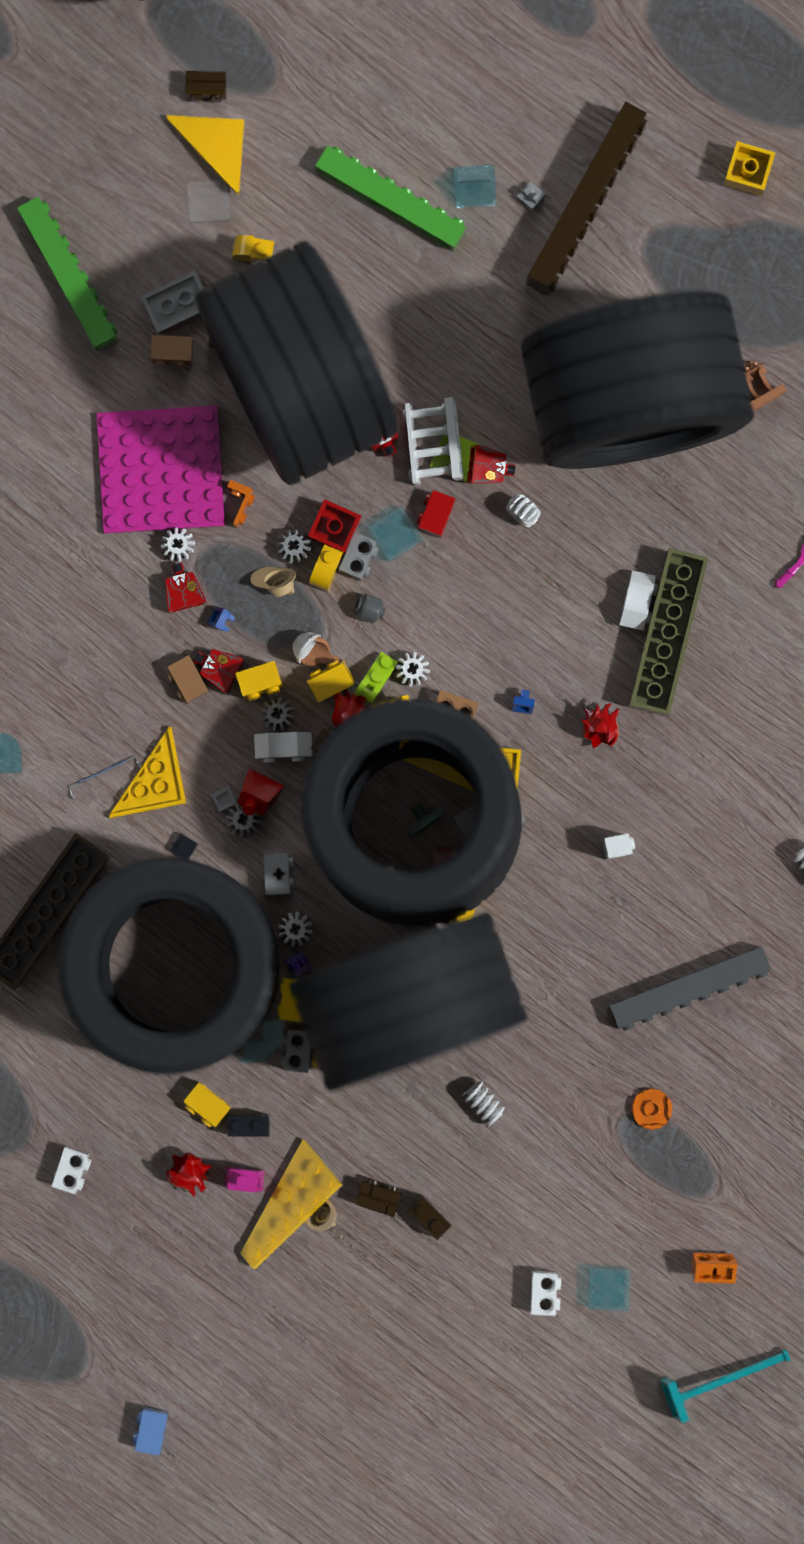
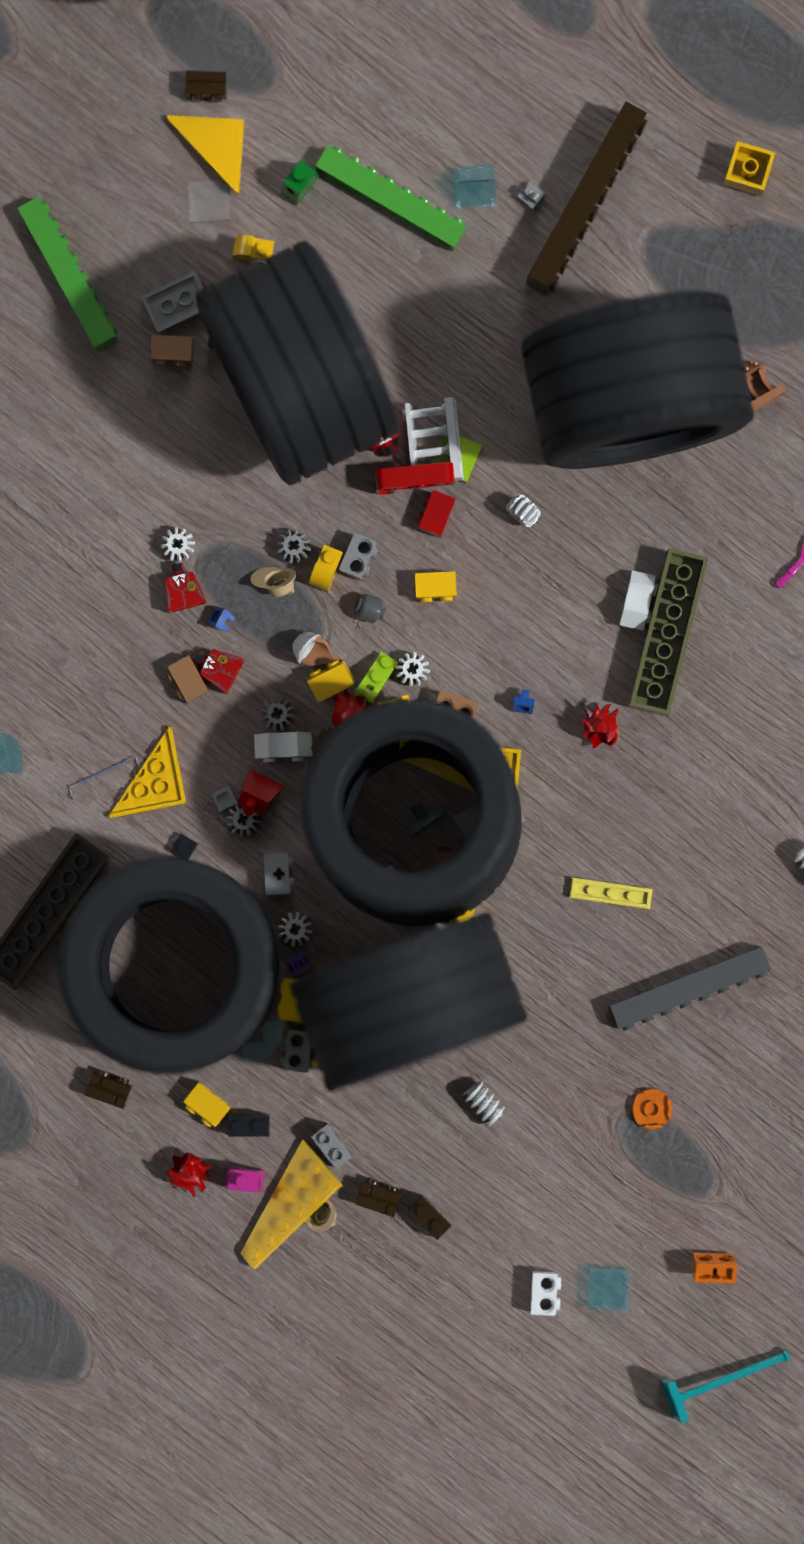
(66, 1168): white brick -> none
(109, 1089): none -> dark brown brick
(151, 1431): medium blue brick -> none
(160, 469): dark pink plate -> none
(239, 490): orange bracket -> none
(259, 681): yellow brick -> none
(299, 181): none -> green torso
(332, 1146): none -> light grey brick
(334, 526): red brick -> none
(395, 534): clear light blue plate -> none
(413, 477): none -> red beam
(435, 586): none -> yellow brick
(487, 466): red torso -> none
(610, 893): none -> light yellow tile
(618, 846): white brick -> none

